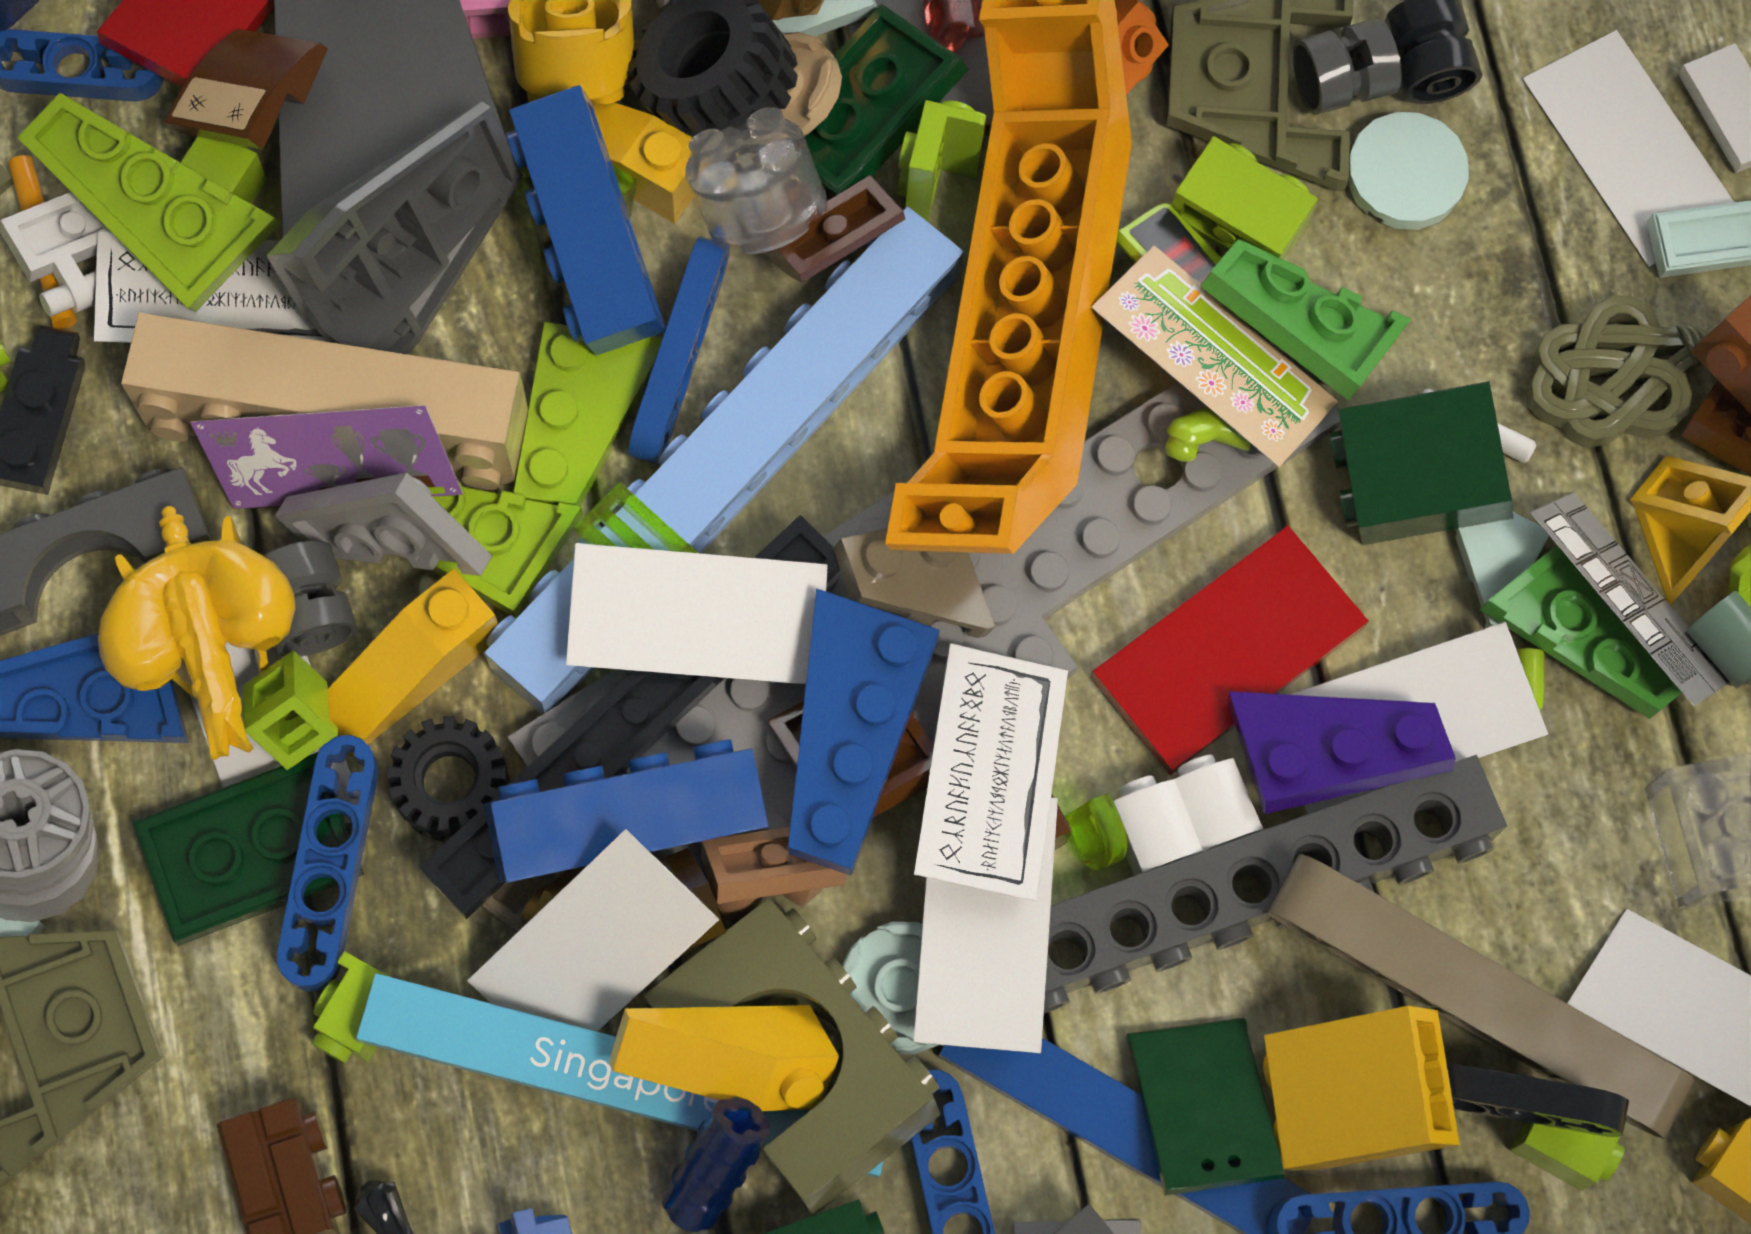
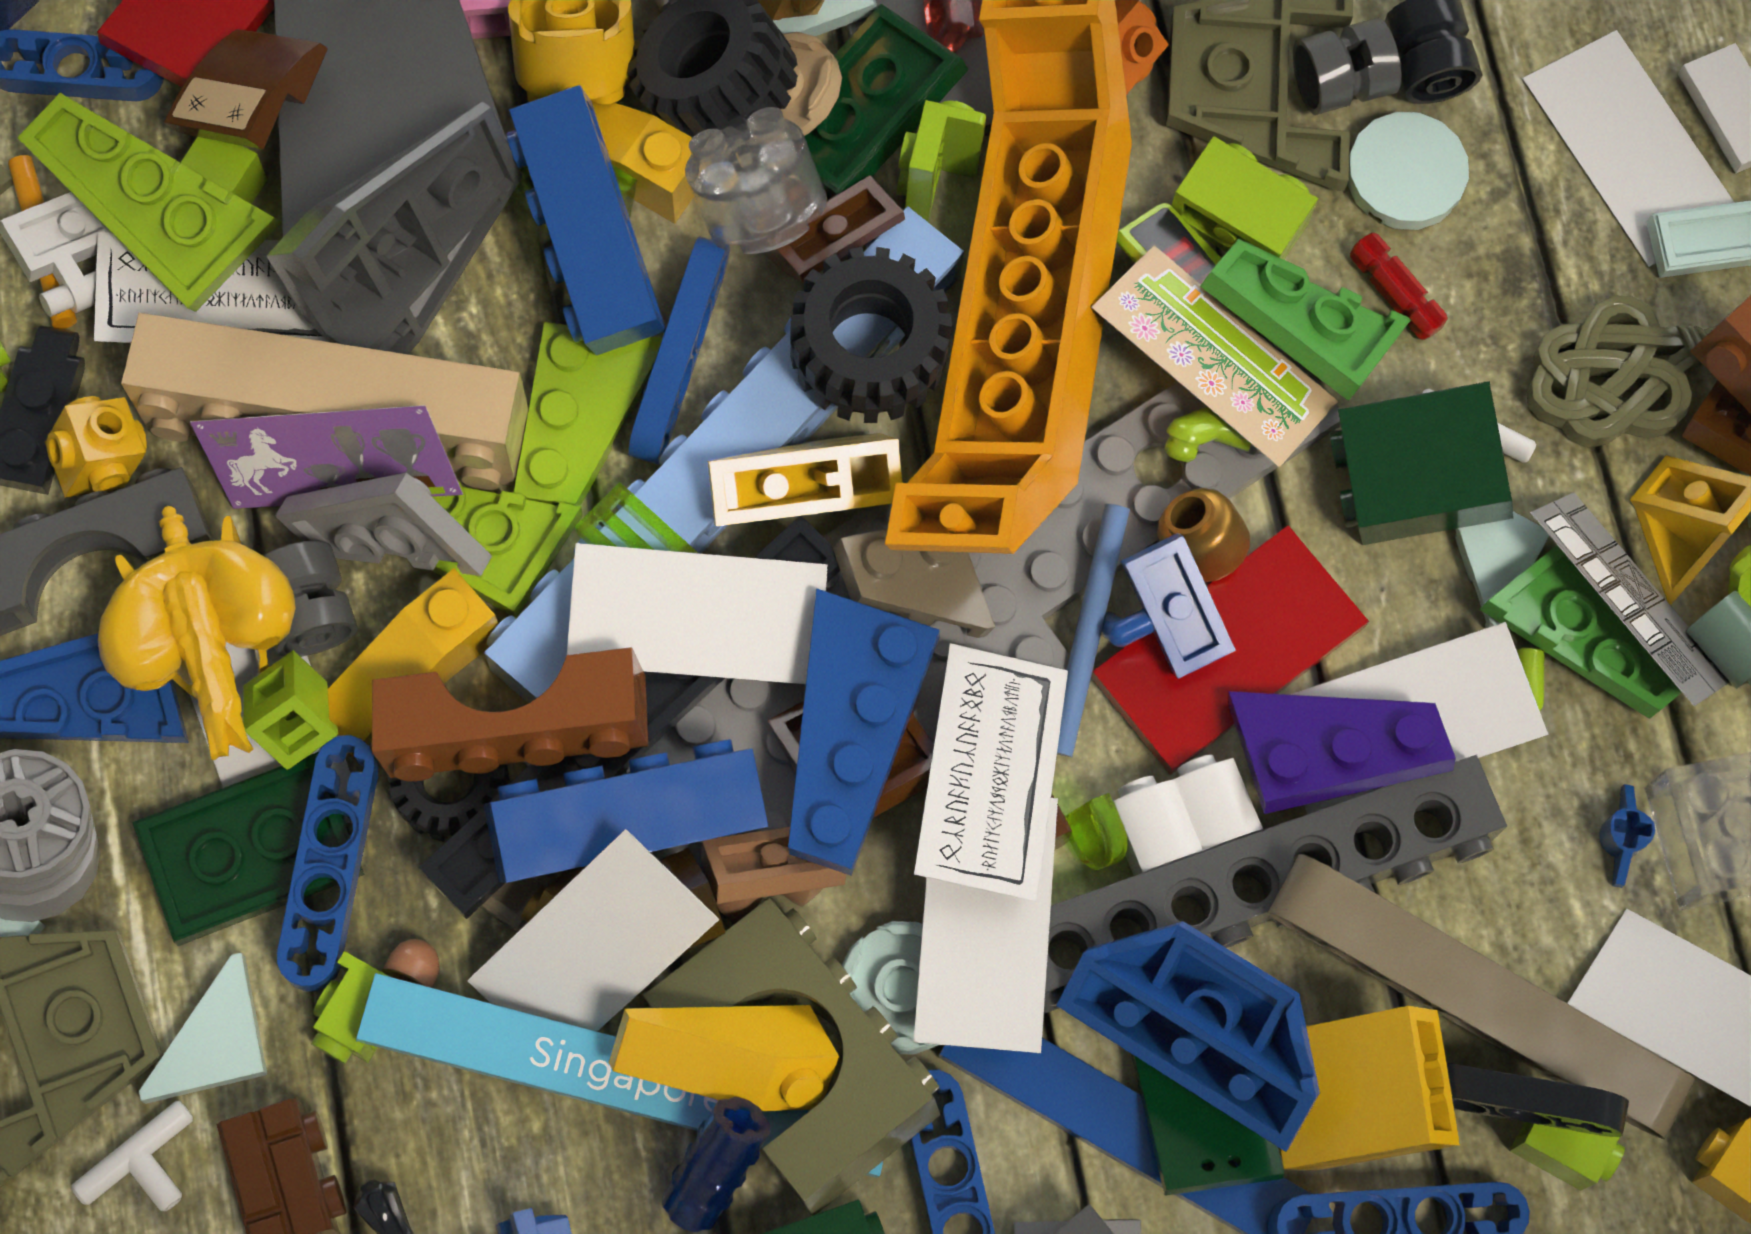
(95, 445): none -> yellow brick
(137, 1158): none -> white piece
(216, 1042): none -> light aqua tile
(413, 962): none -> nougat hinge
(588, 709): none -> dark orange arch
(805, 479): none -> slope
(879, 288): none -> black tyre
(1091, 623): none -> medium blue bar
(1173, 608): none -> plate
(1203, 1023): none -> blue wedge
(1211, 530): none -> pearl gold head
(1398, 286): none -> red axle
(1625, 834): none -> blue piece

